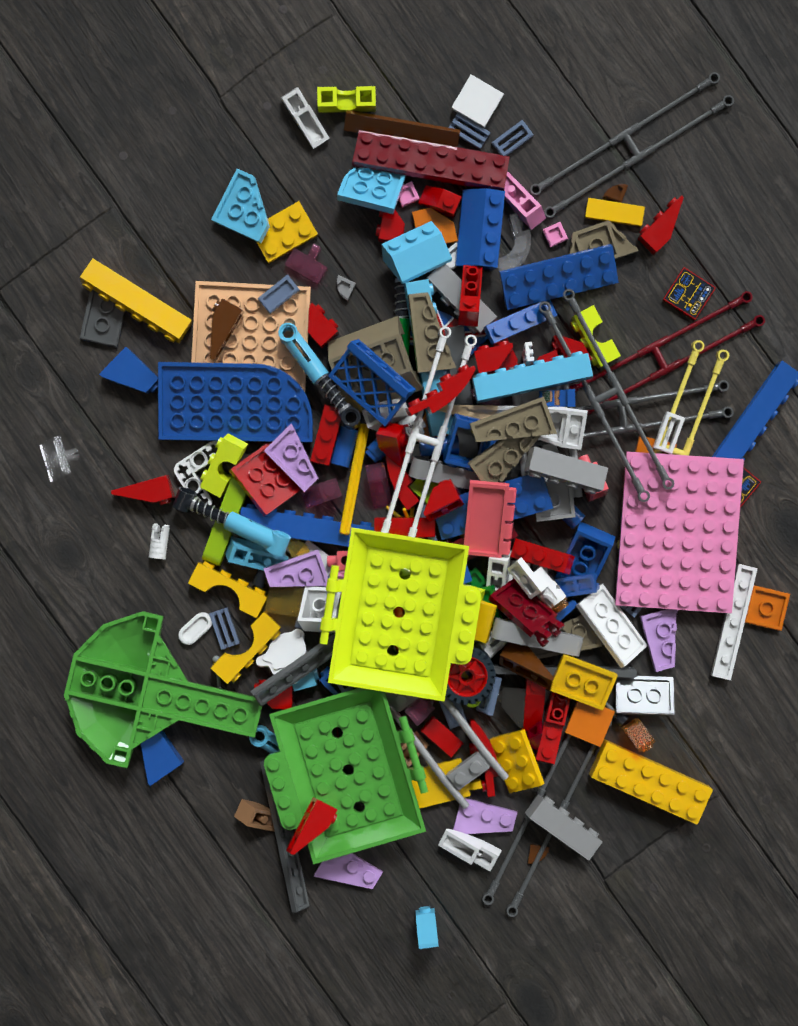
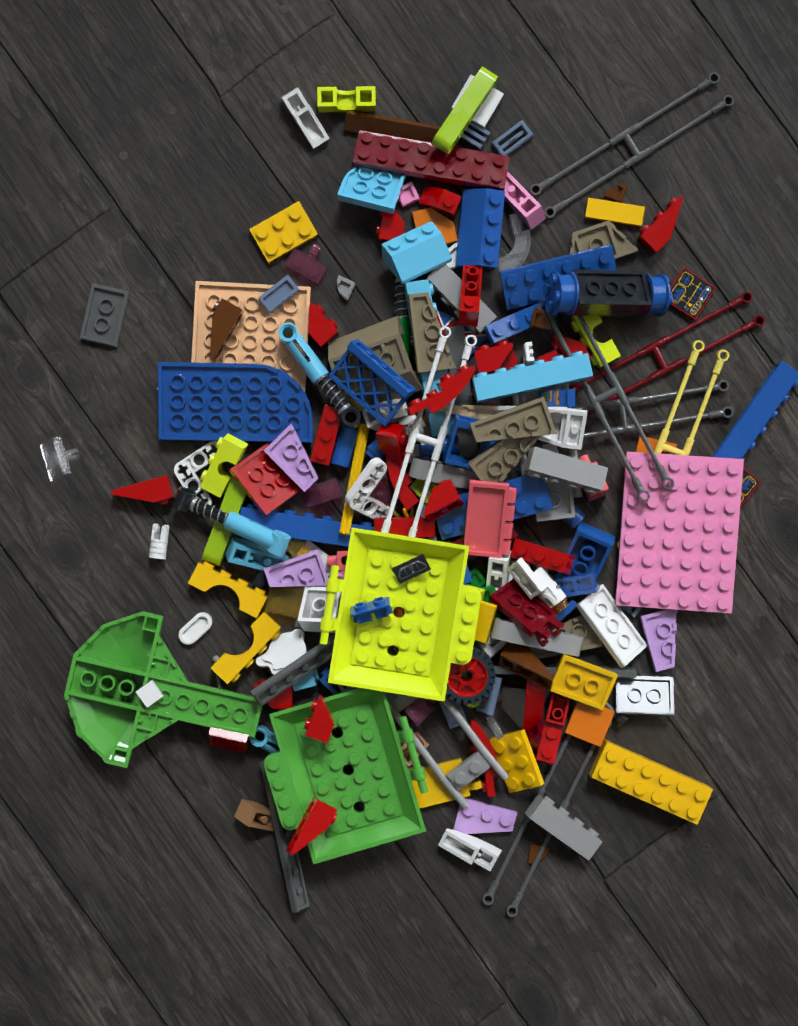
(131, 372): blue slope -> none
(136, 301): yellow brick -> none
(149, 693): none -> white tile
(159, 757): blue slope -> none
(228, 740): none -> red tile
(236, 640): sand blue tile -> none
(243, 208): medium azure plate -> none
(321, 722): none -> red slope
(349, 870): lavender wing -> none
(363, 497): none -> white beam
(379, 606): none -> blue hinge
(411, 568): none -> black sticker
(426, 927): medium azure slope -> none
(441, 736): red slope -> none
(465, 110): none -> lime beam
(495, 727): none -> clear tile
(540, 319): none -> reddish brown tile
(555, 234): bright pink tile -> none
(607, 293): none -> black brick
(638, 735): clear orange slope -> none
(661, 431): white tile -> none
(734, 623): white plate -> none
(767, 608): orange tile -> none

